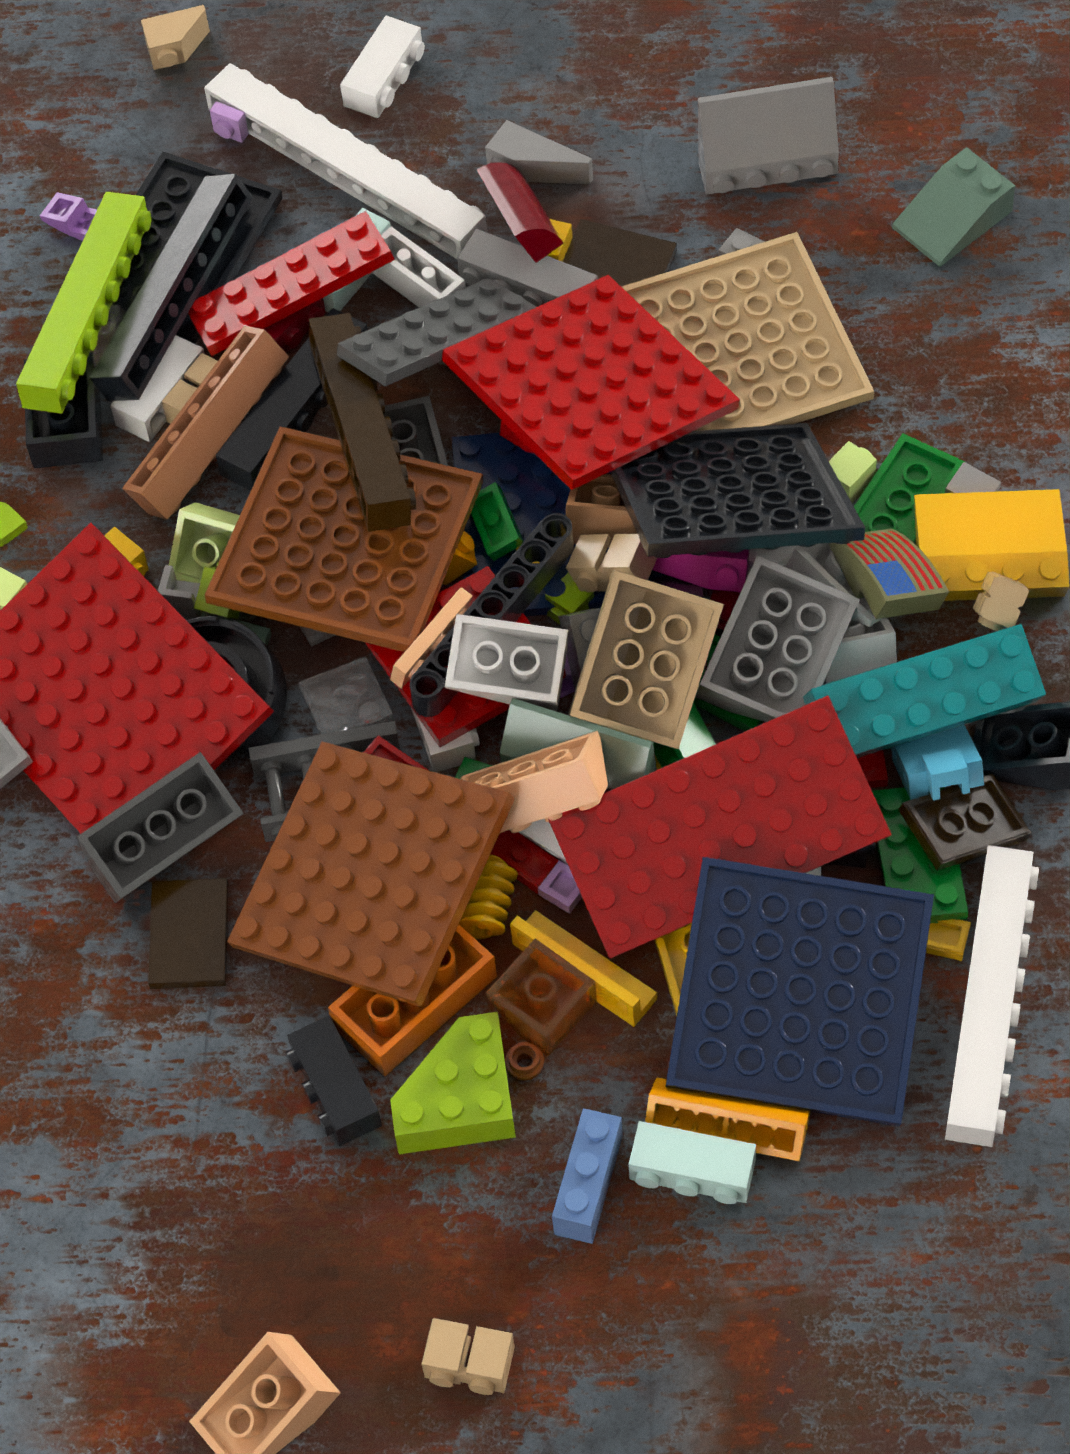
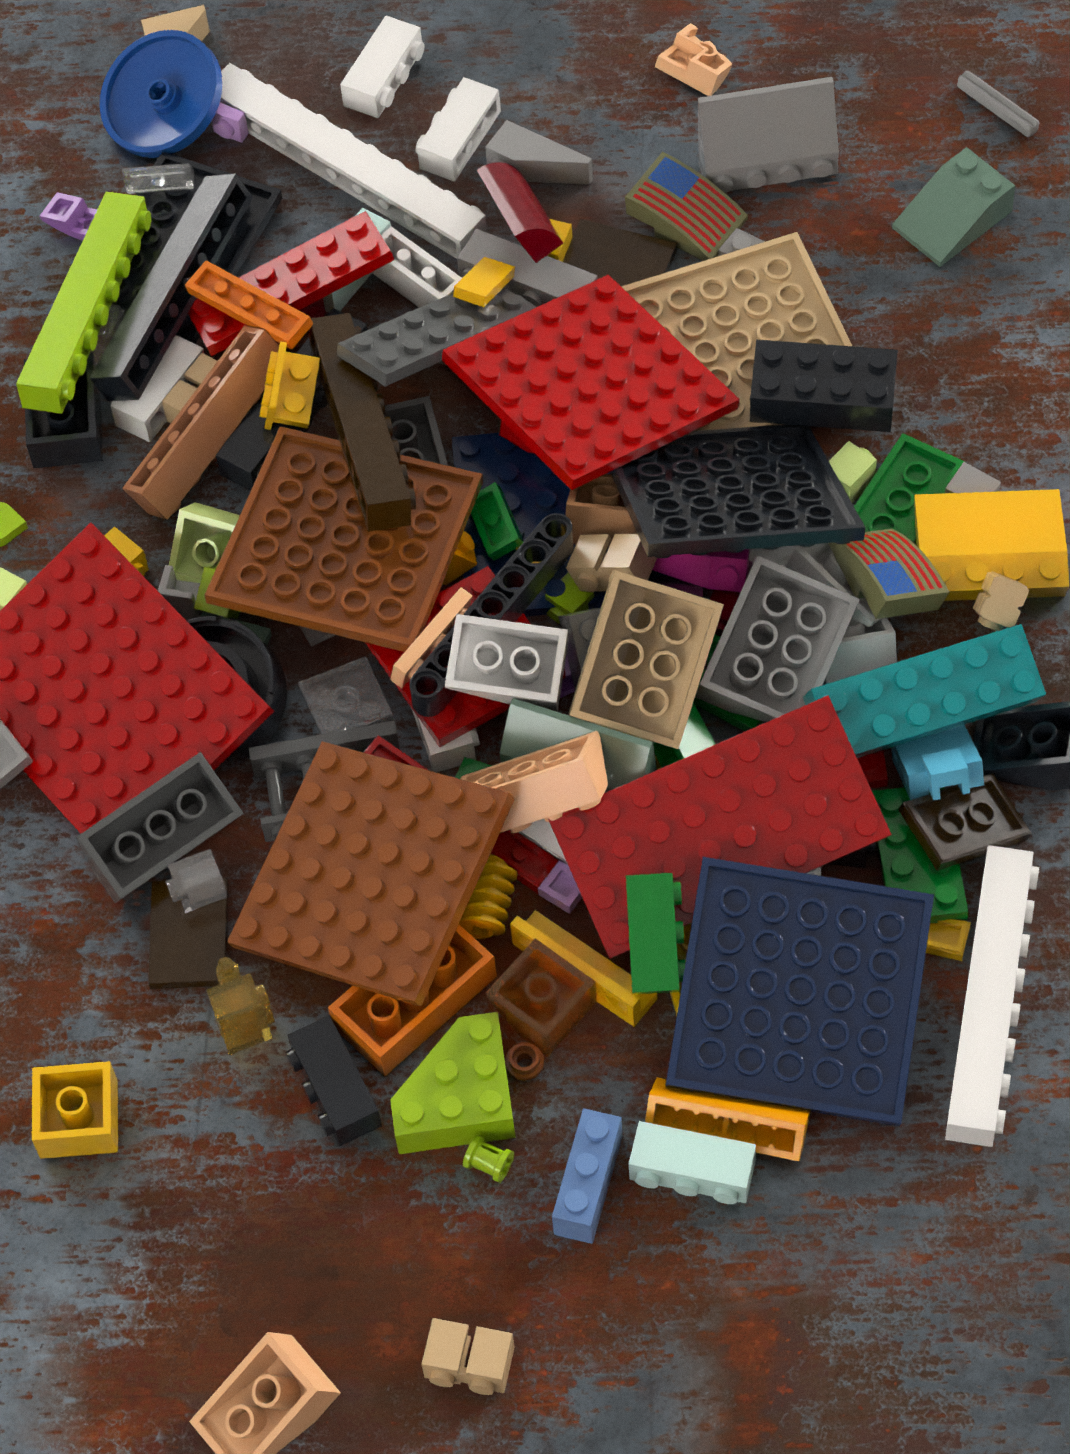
(74, 1110): none -> yellow brick
(158, 178): none -> clear slope
(161, 93): none -> blue dish
(196, 881): none -> clear brick
(240, 1008): none -> clear yellow brick
(248, 304): none -> orange plate
(292, 388): none -> yellow bracket
(458, 129): none -> white brick
(484, 281): none -> yellow tile
(488, 1158): none -> lime bush
(654, 933): none -> green brick
(684, 207): none -> olive slope
(694, 62): none -> light nougat slope
(823, 385): none -> black brick
(998, 103): none -> light grey axle

